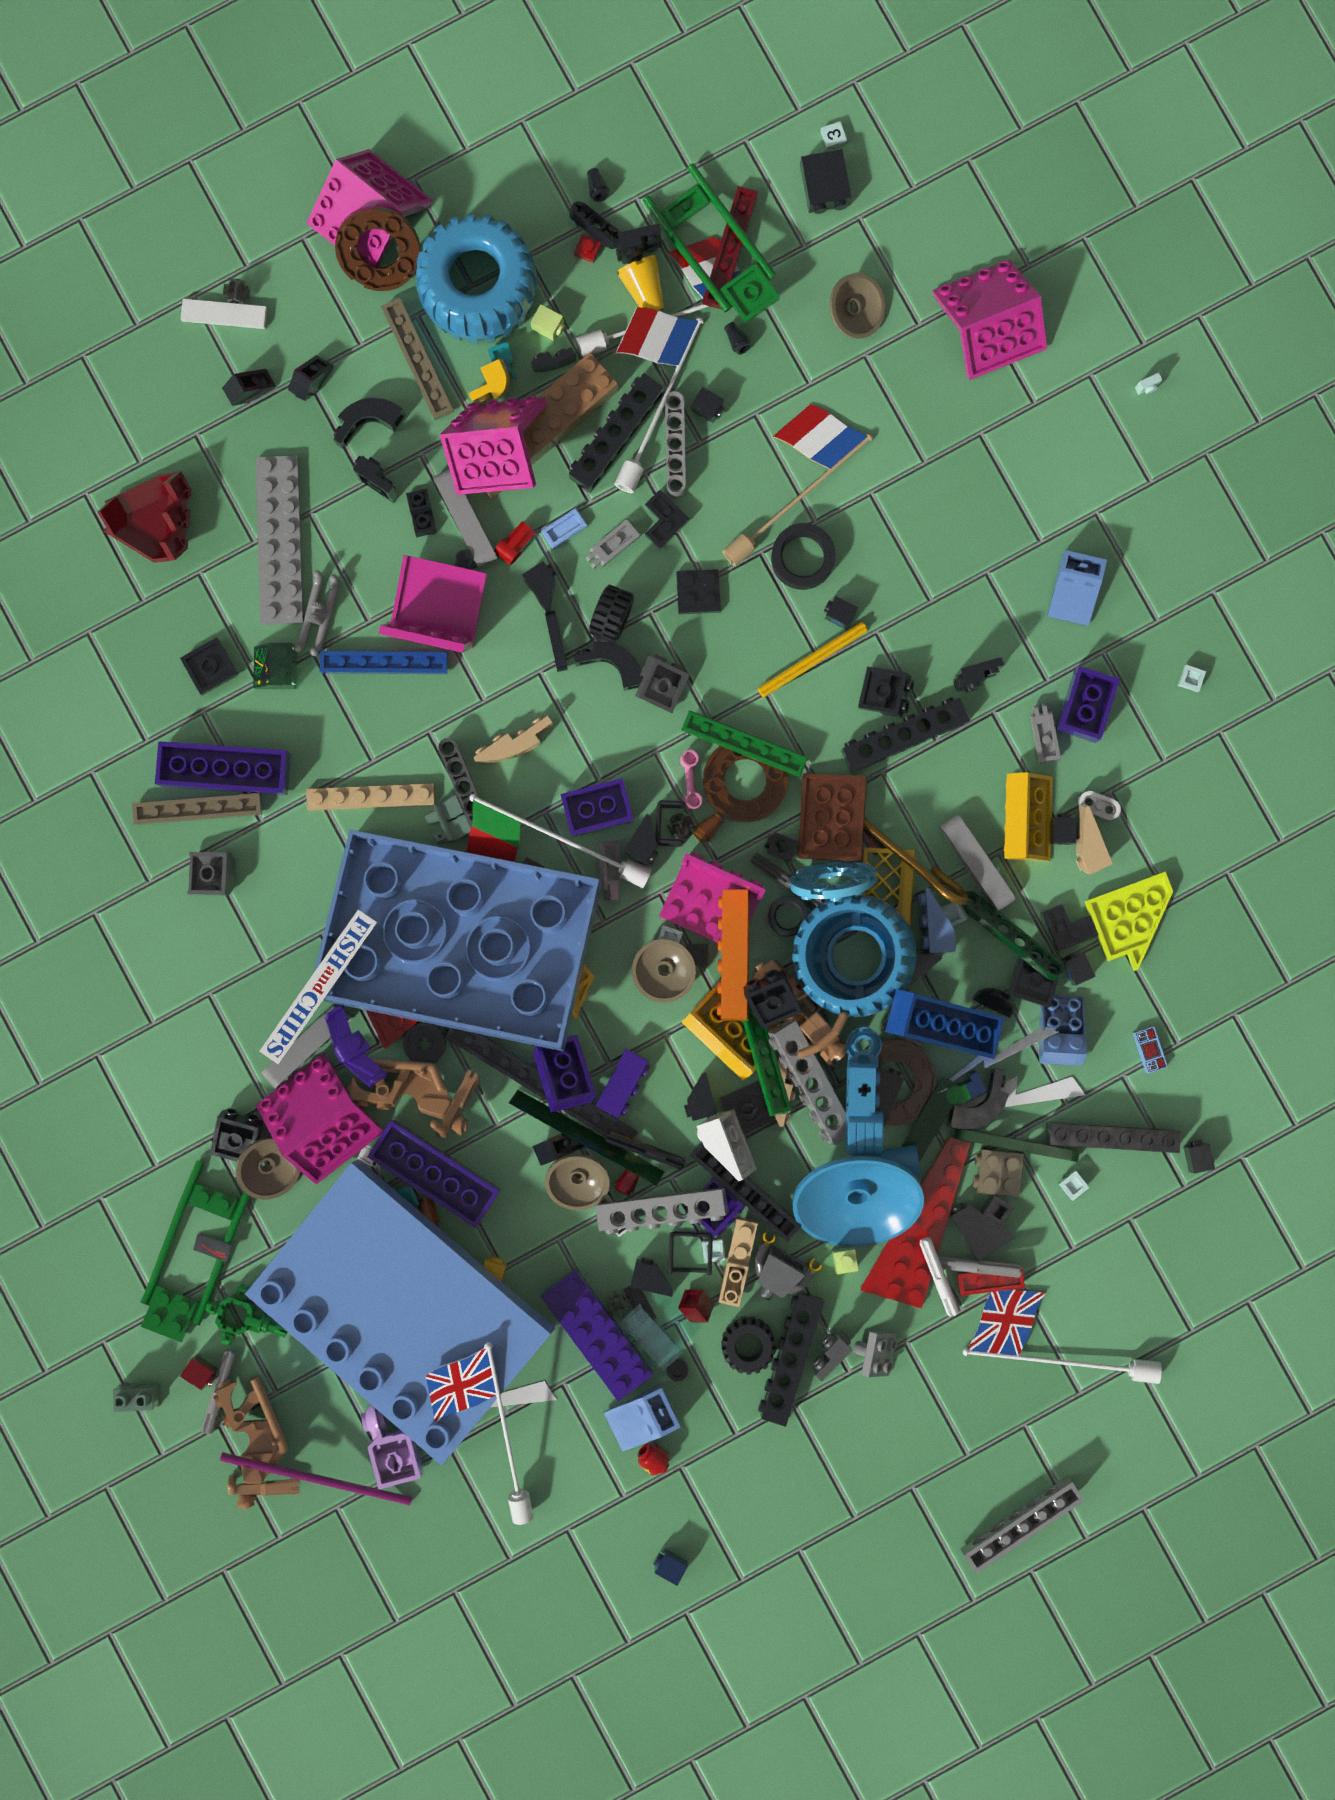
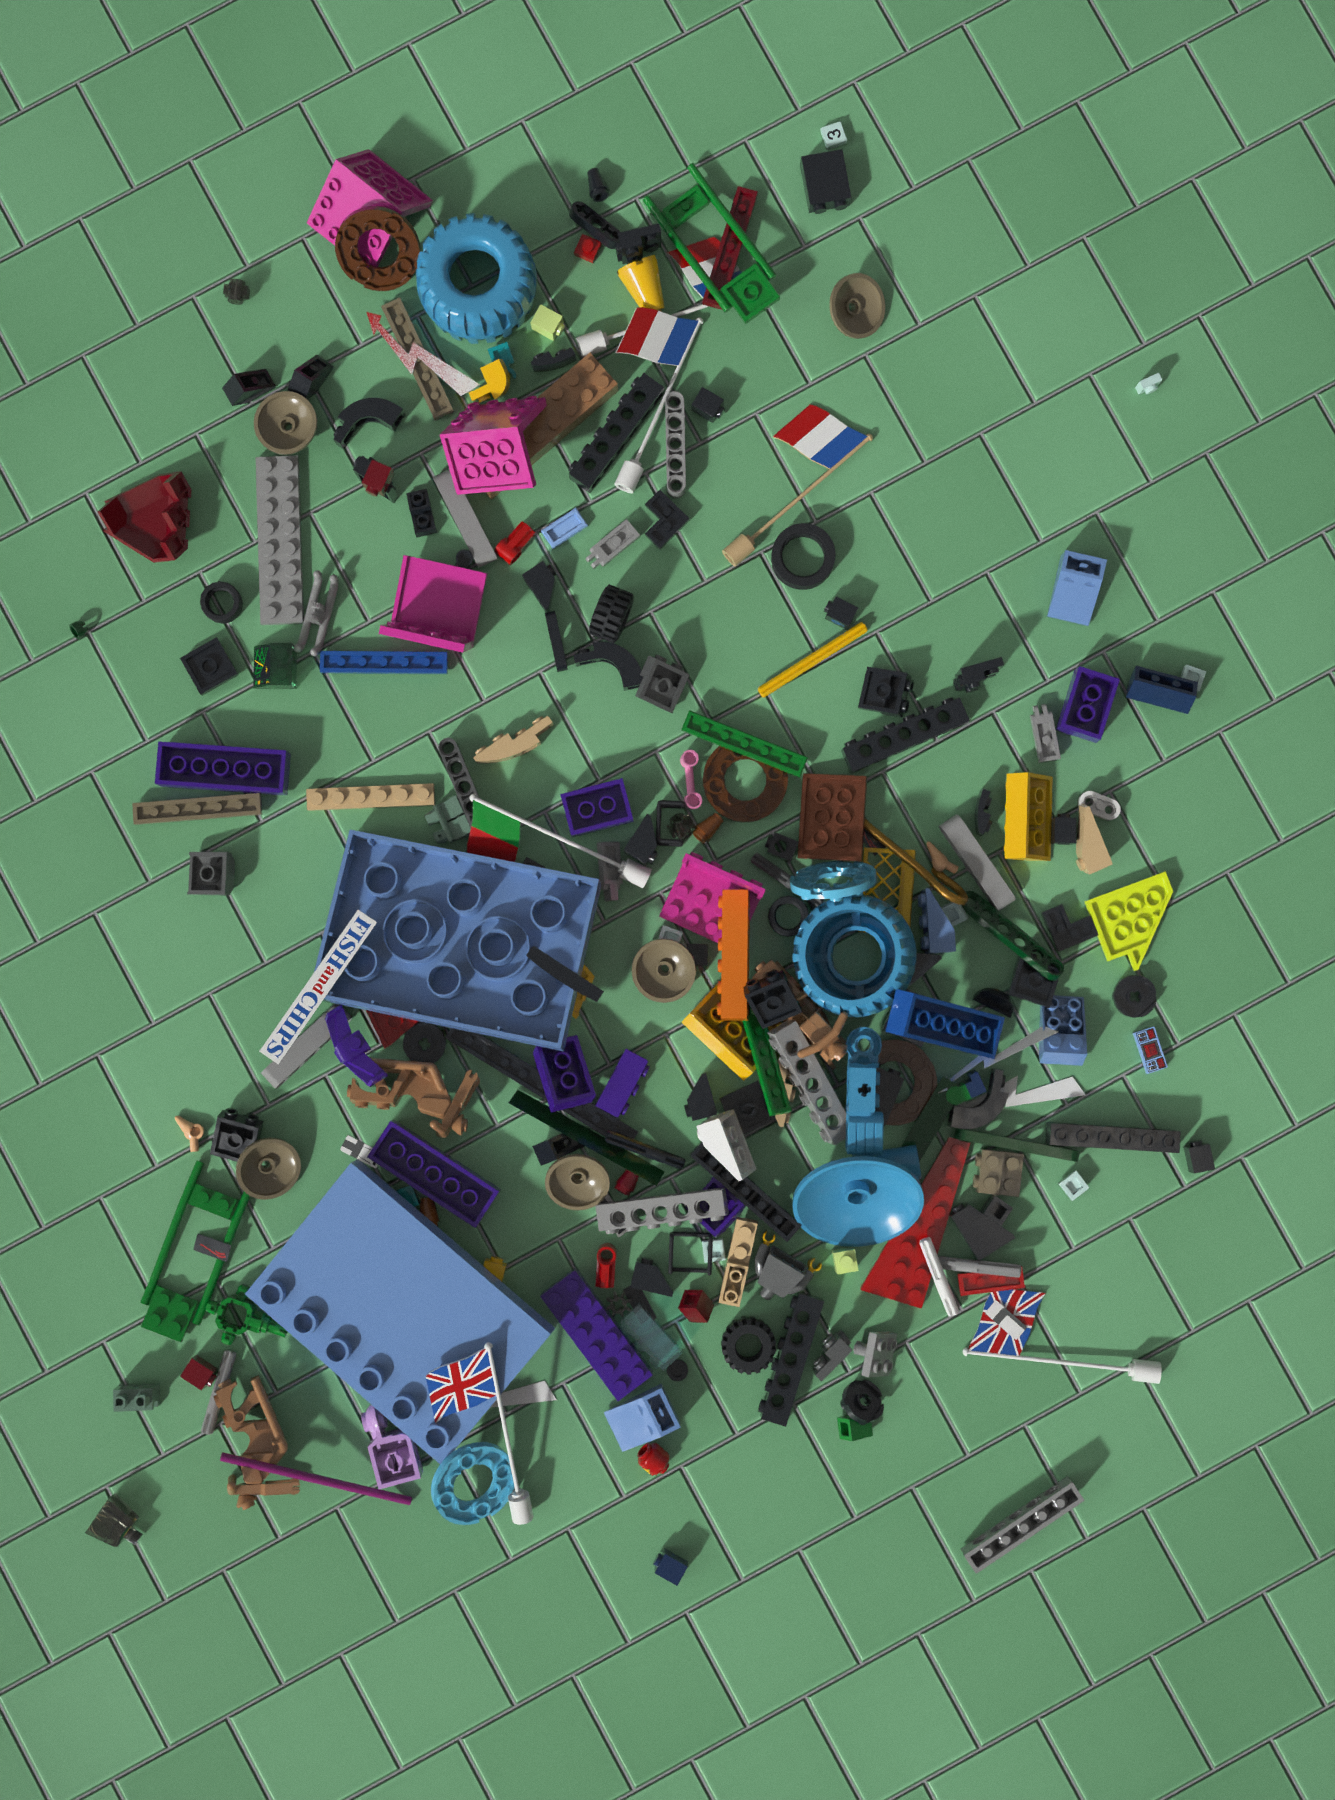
(78, 630): none -> dark green hinge
(115, 1523): none -> clear smoke torso
(191, 1131): none -> light nougat animal
(209, 591): none -> black tyre
(223, 313): white tile -> none
(278, 412): none -> dark tan dish
(317, 1120): dark pink bracket -> none
(377, 478): none -> dark red brick
(454, 378): none -> sticker
(465, 1457): none -> medium azure plate
(564, 974): none -> black sticker
(605, 1267): none -> red piece
(698, 591): black plate -> none
(738, 339): black cone -> none
(851, 1401): none -> black plate
(852, 1430): none -> green brick
(939, 860): none -> light nougat animal
(982, 821): none -> black slope
(995, 316): dark pink bracket -> none
(1006, 1320): none -> white sticker
(1078, 968): black brick -> none
(1146, 996): none -> black plate
(1162, 689): none -> dark blue brick

